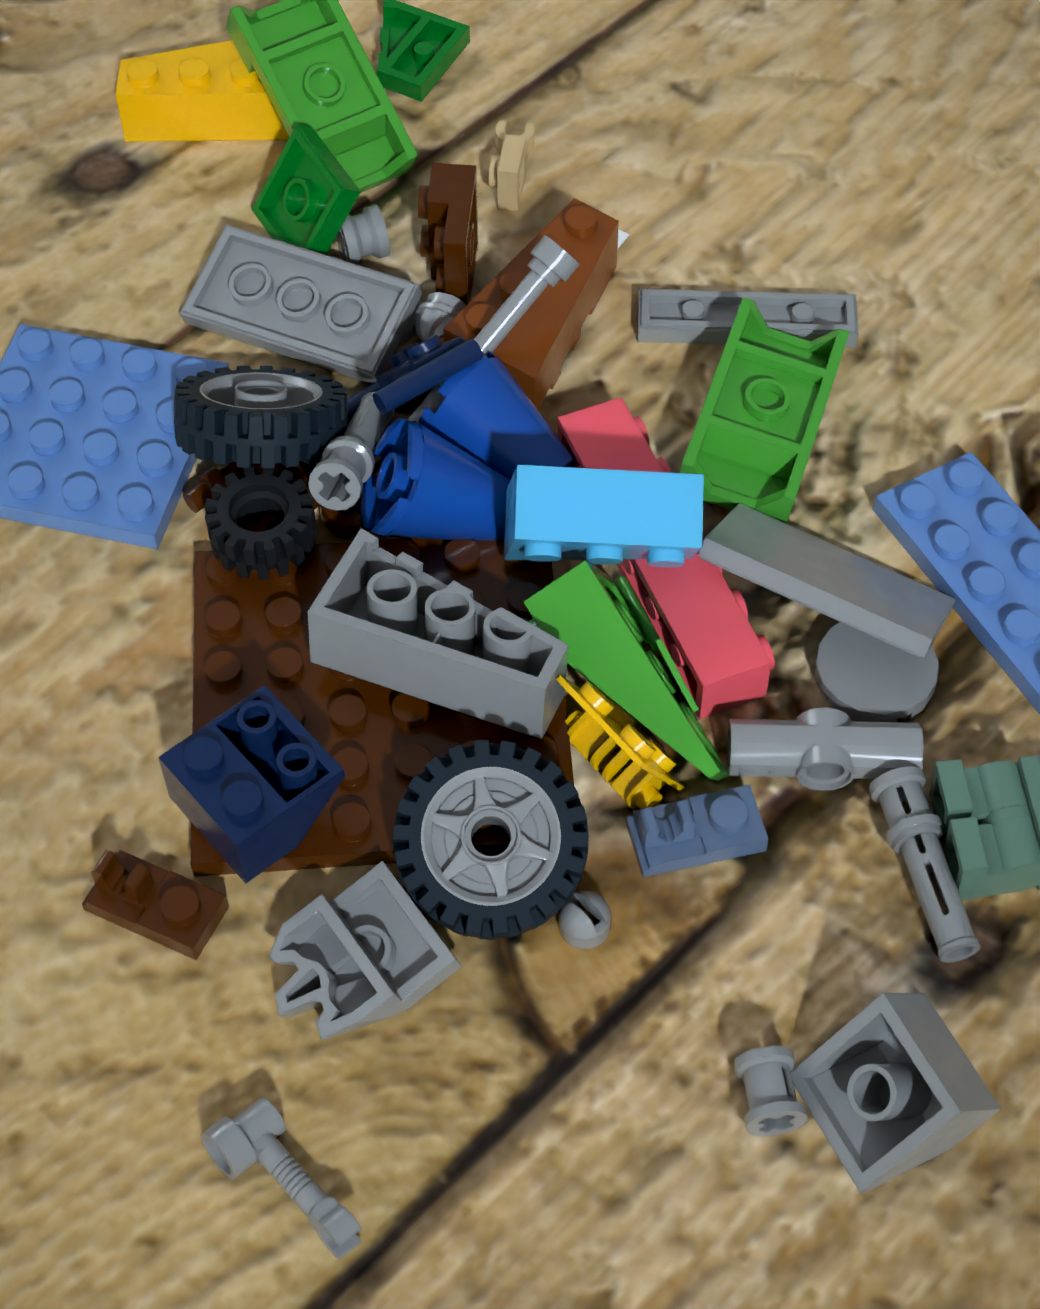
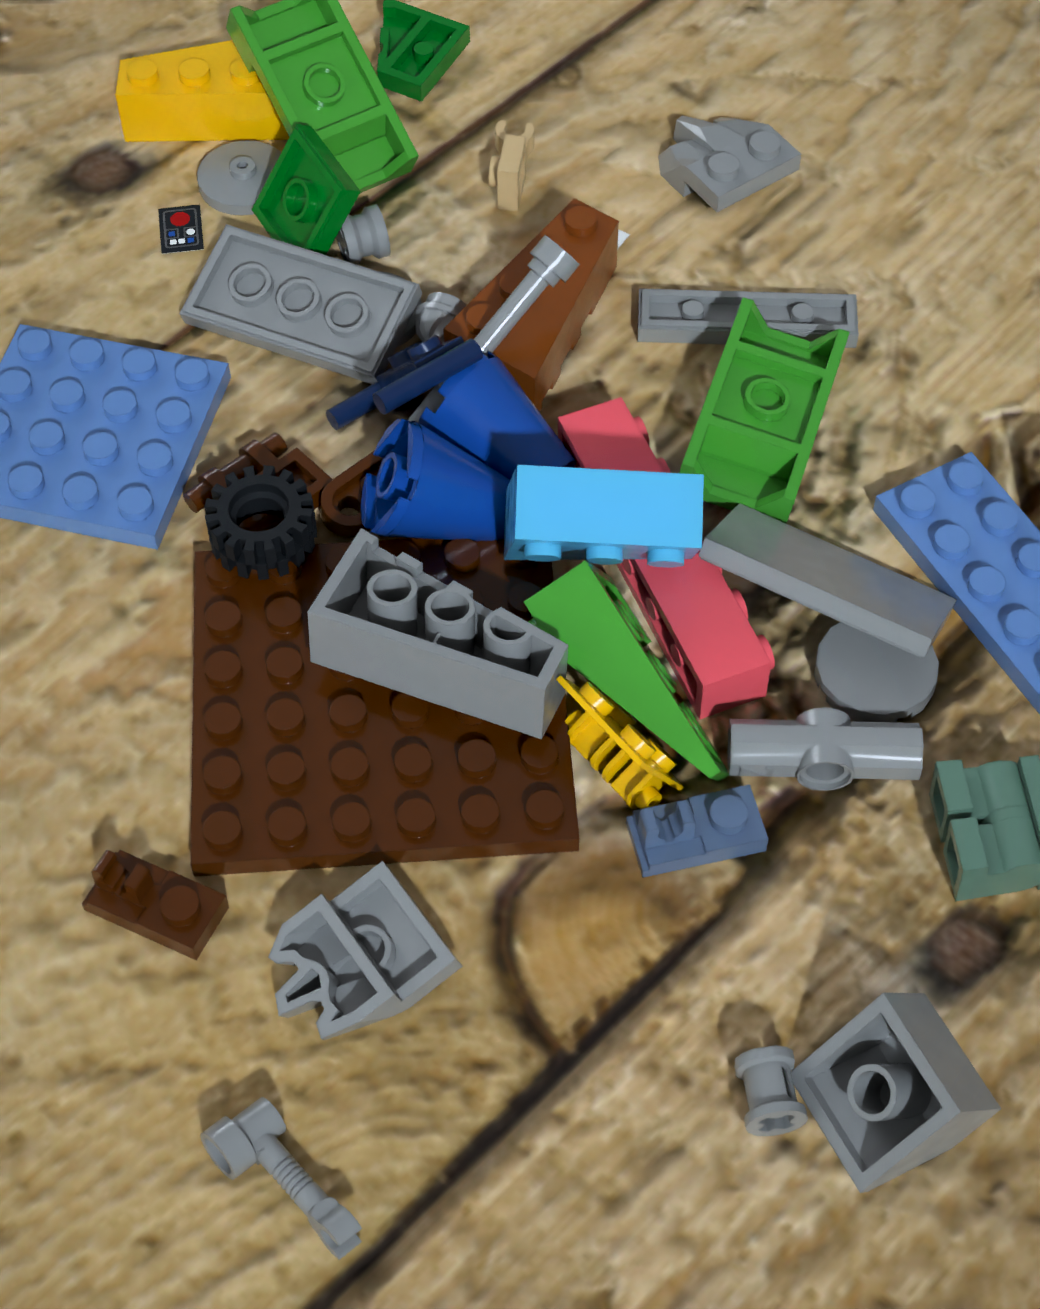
(180, 229): none -> black sticker
(235, 175): none -> light grey piece
(251, 782): dark blue slope -> none
(258, 415): black wheel -> none
(349, 458): light grey pin -> none
(452, 227): reddish brown plate -> none
(490, 787): wheel -> none
(577, 927): light grey hinge -> none
(652, 637): bright green piece -> none
(726, 159): none -> light grey plate
(917, 833): light grey pin -> none

